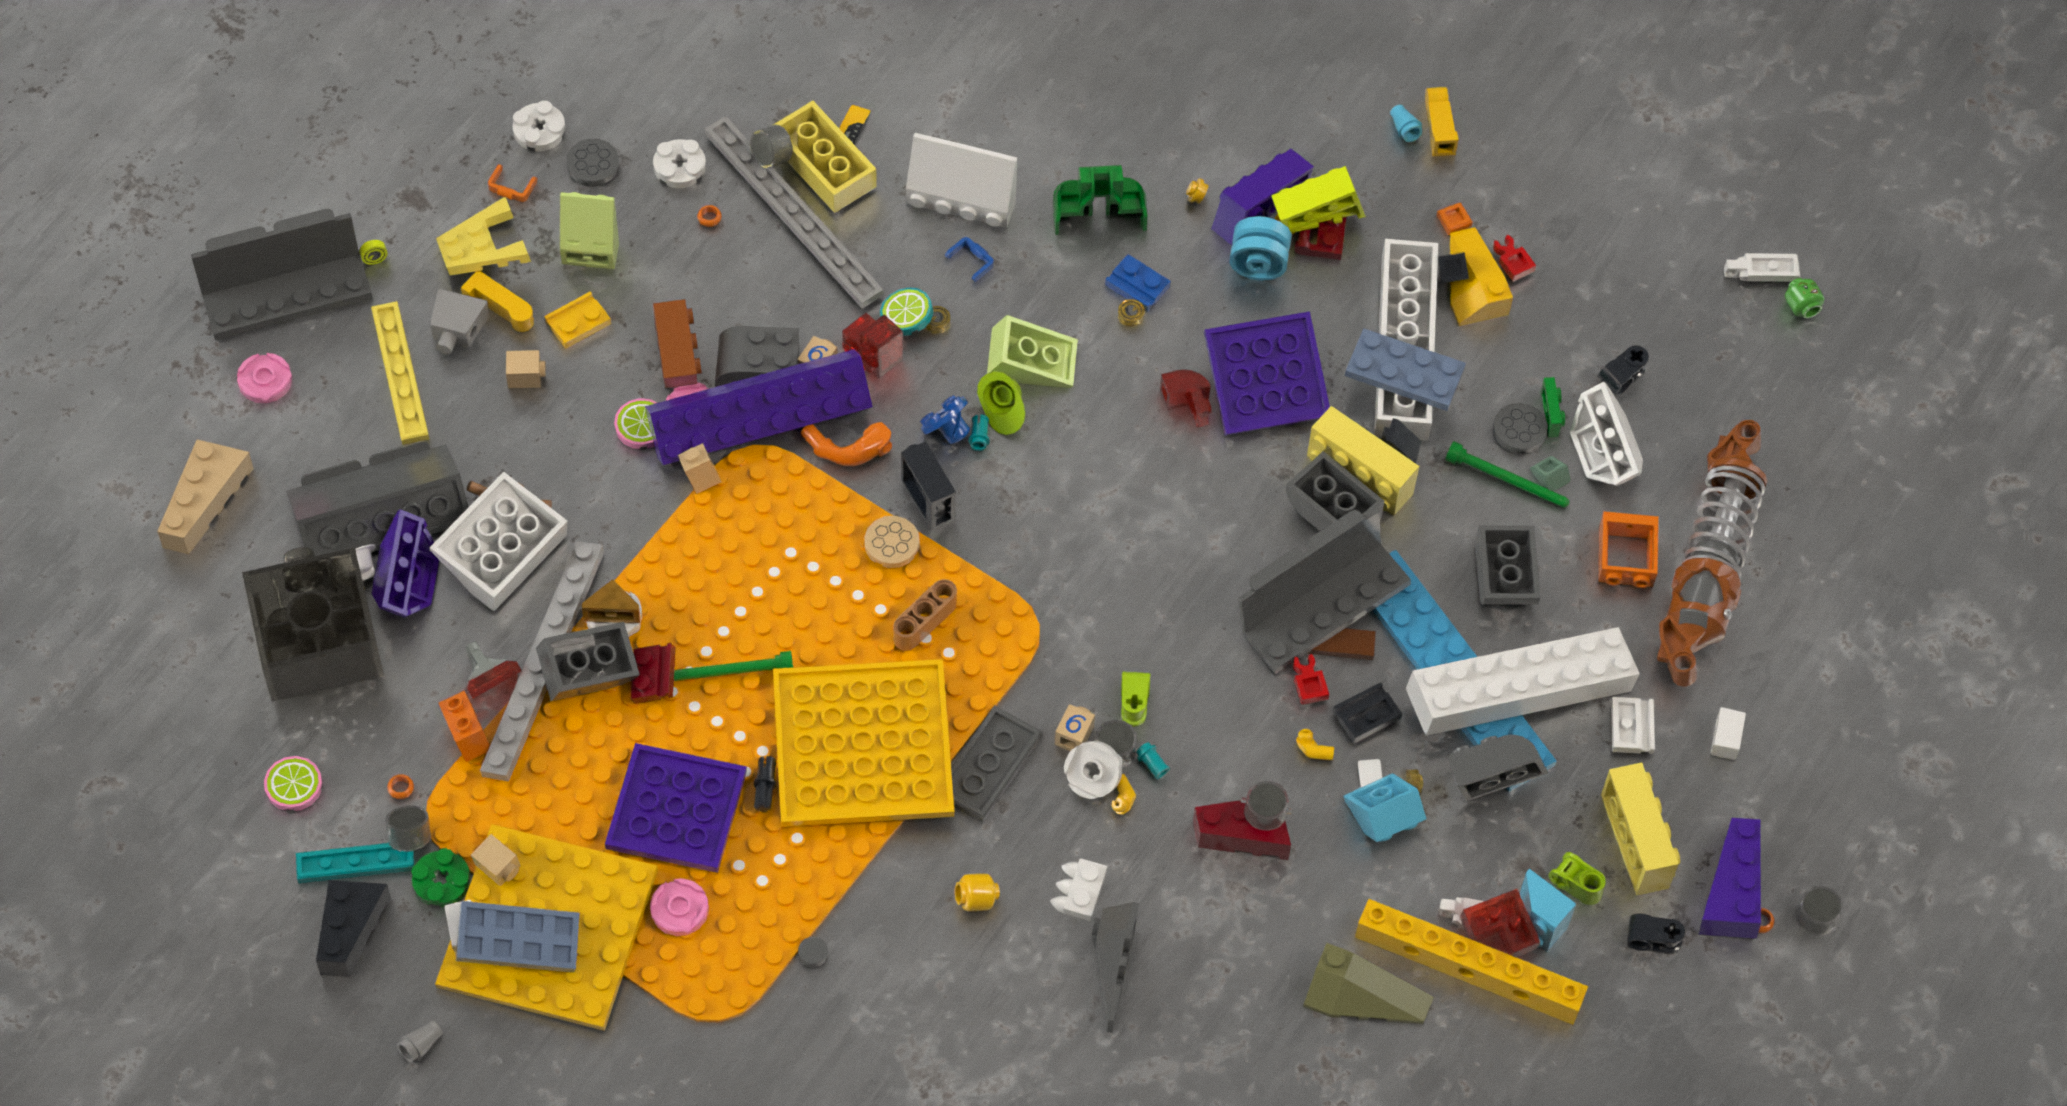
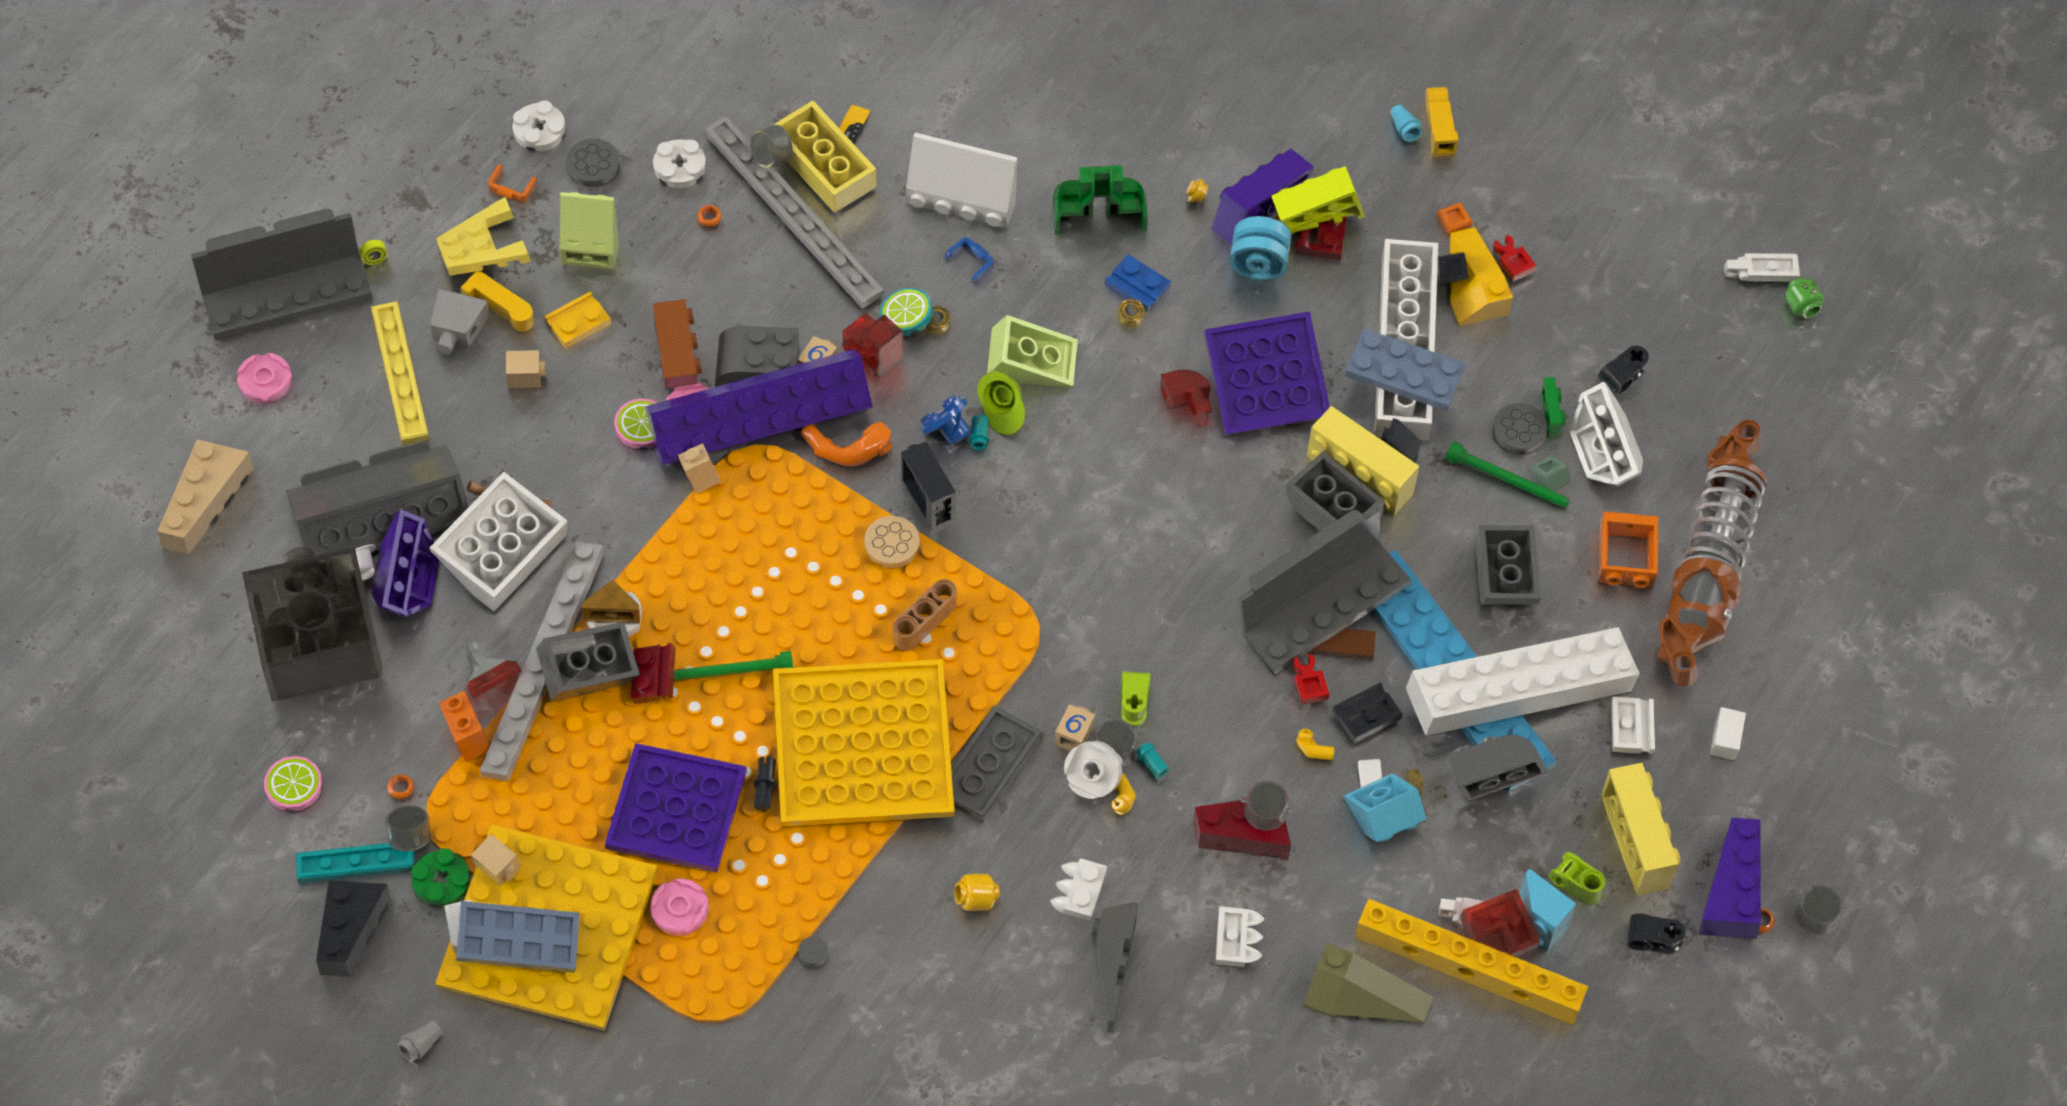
(1235, 935): none -> white plate

